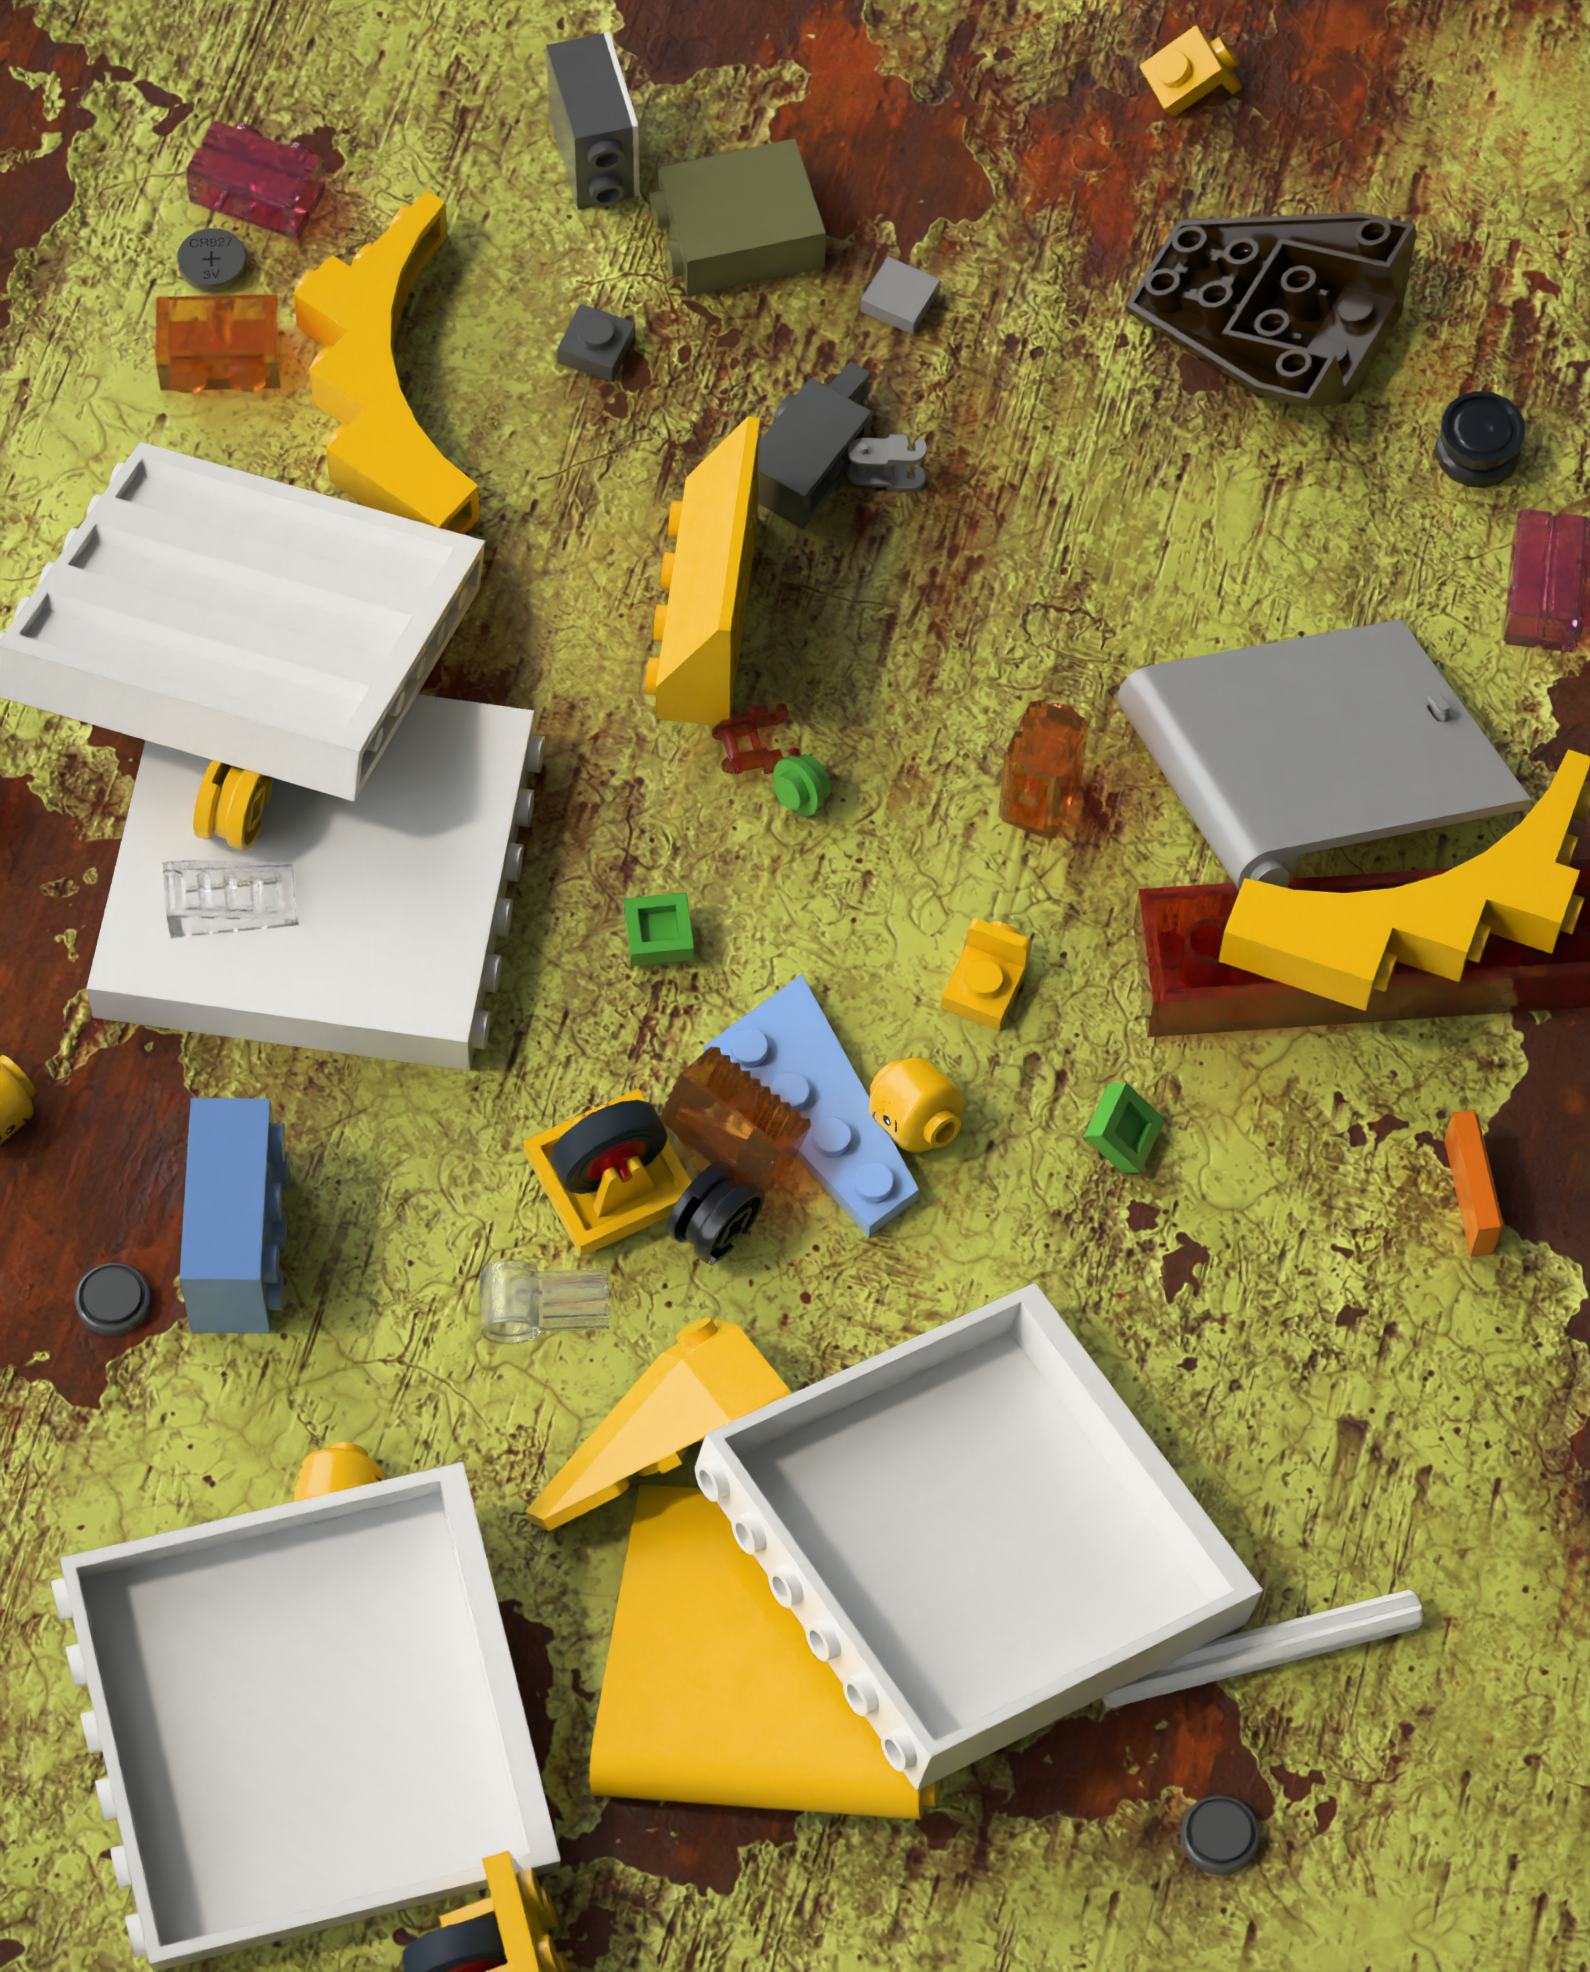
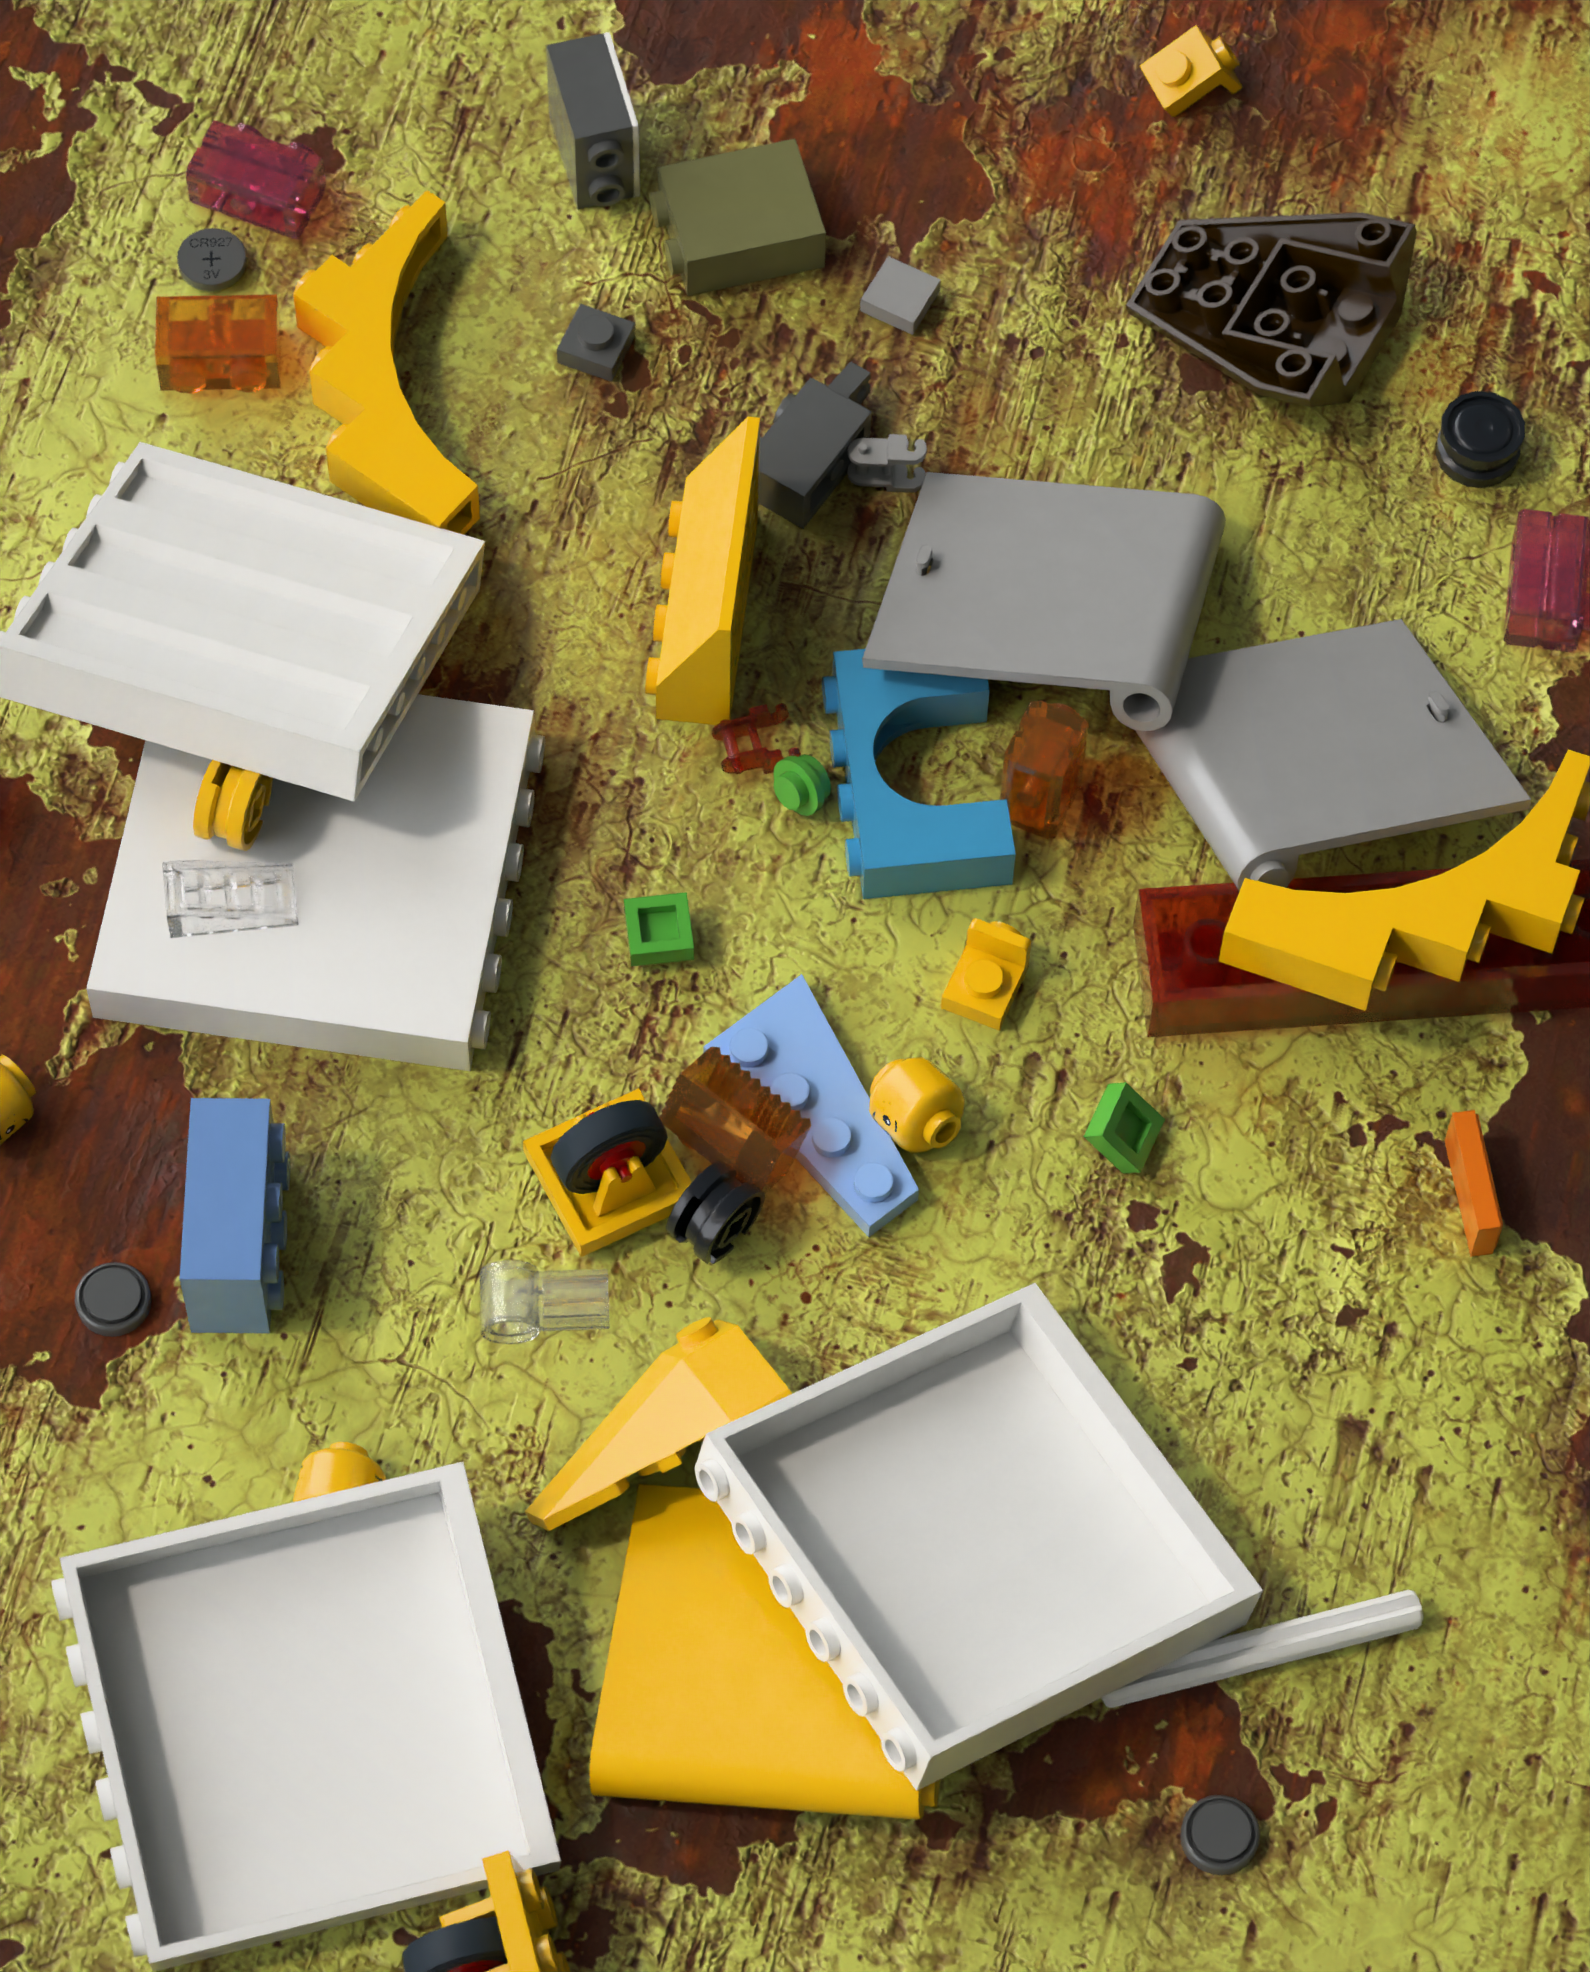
(899, 842): none -> dark azure arch
(1051, 588): none -> light grey door

